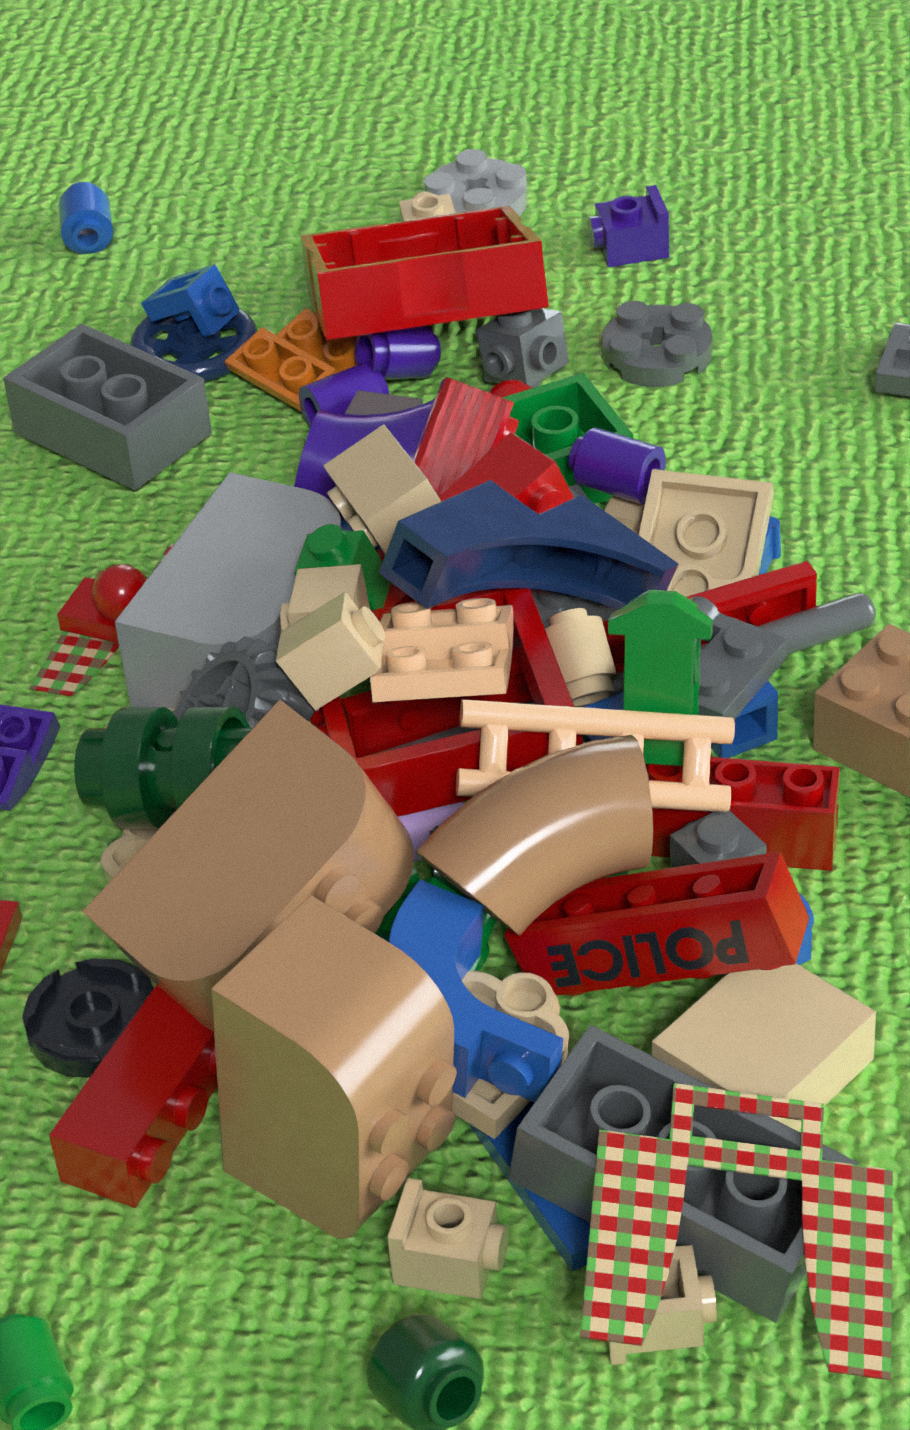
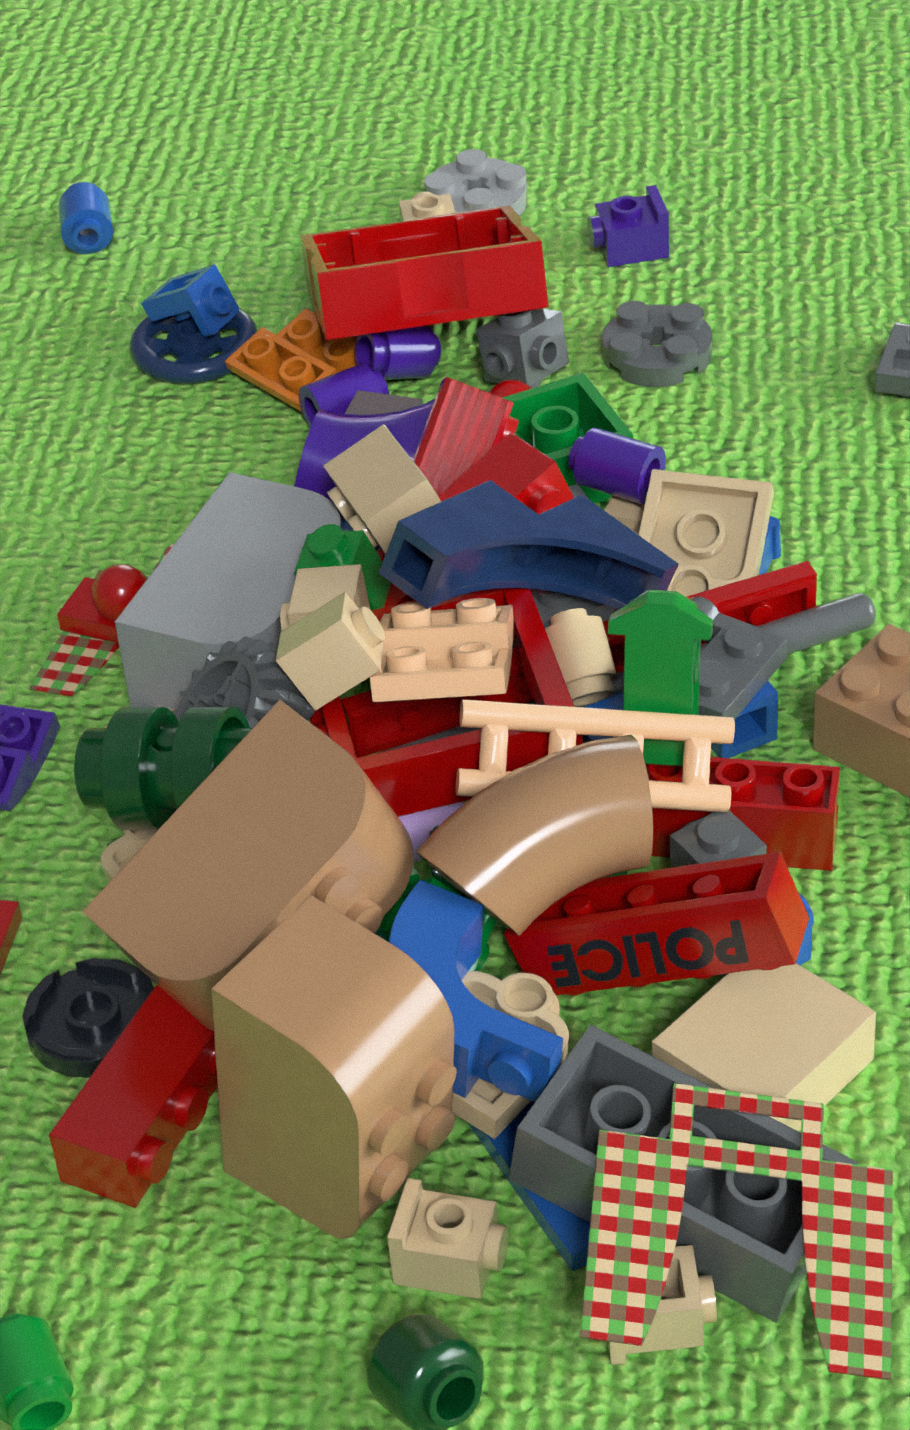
(108, 406): dark grey brick -> none

